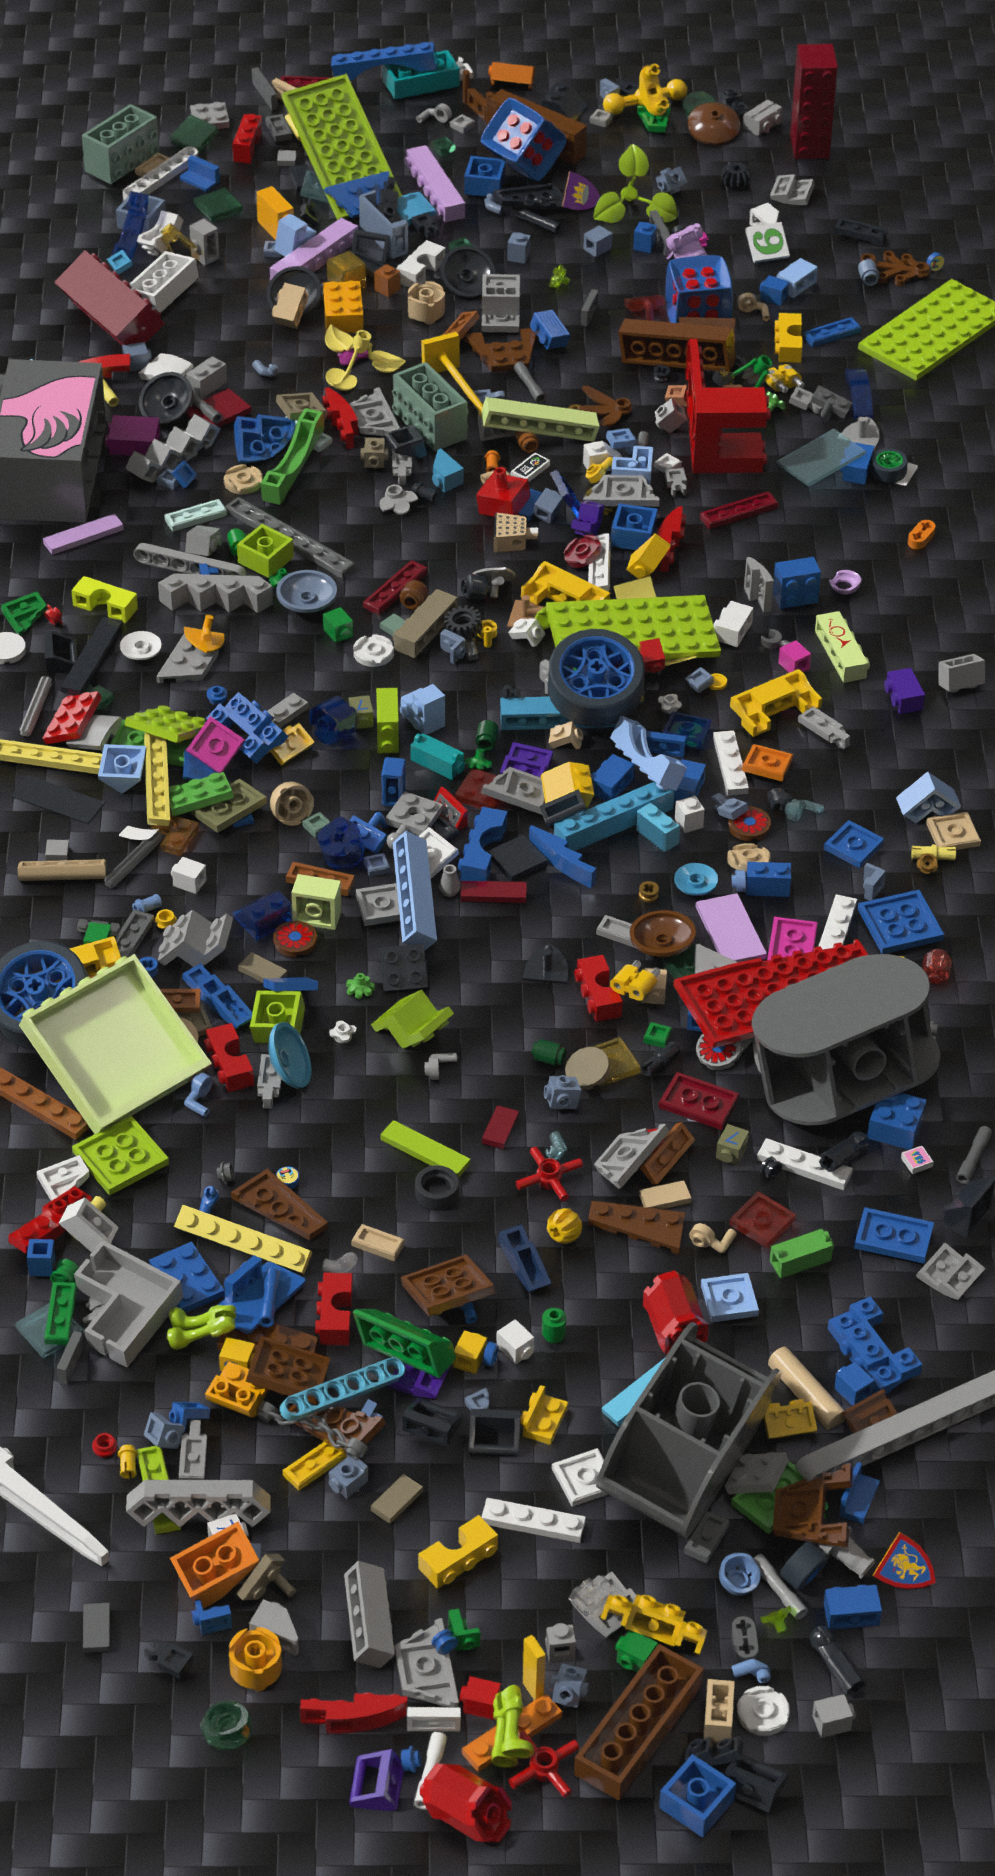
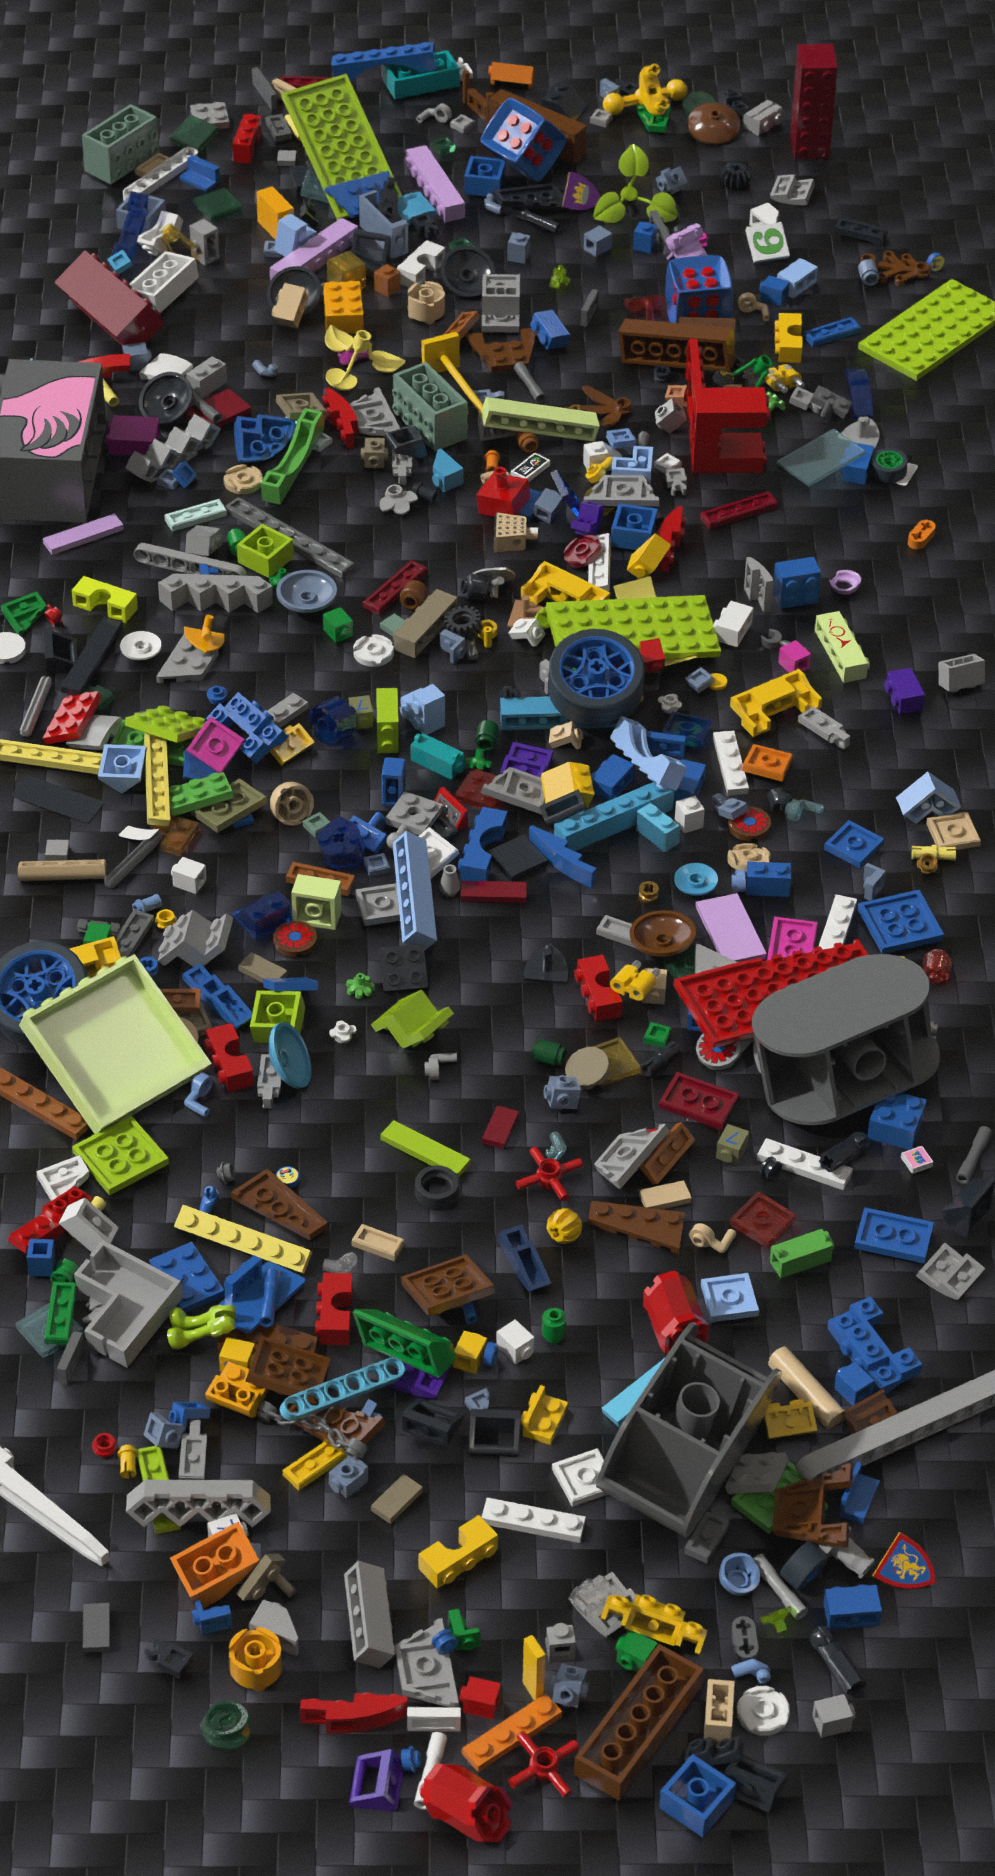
(507, 1744): lime piece -> none

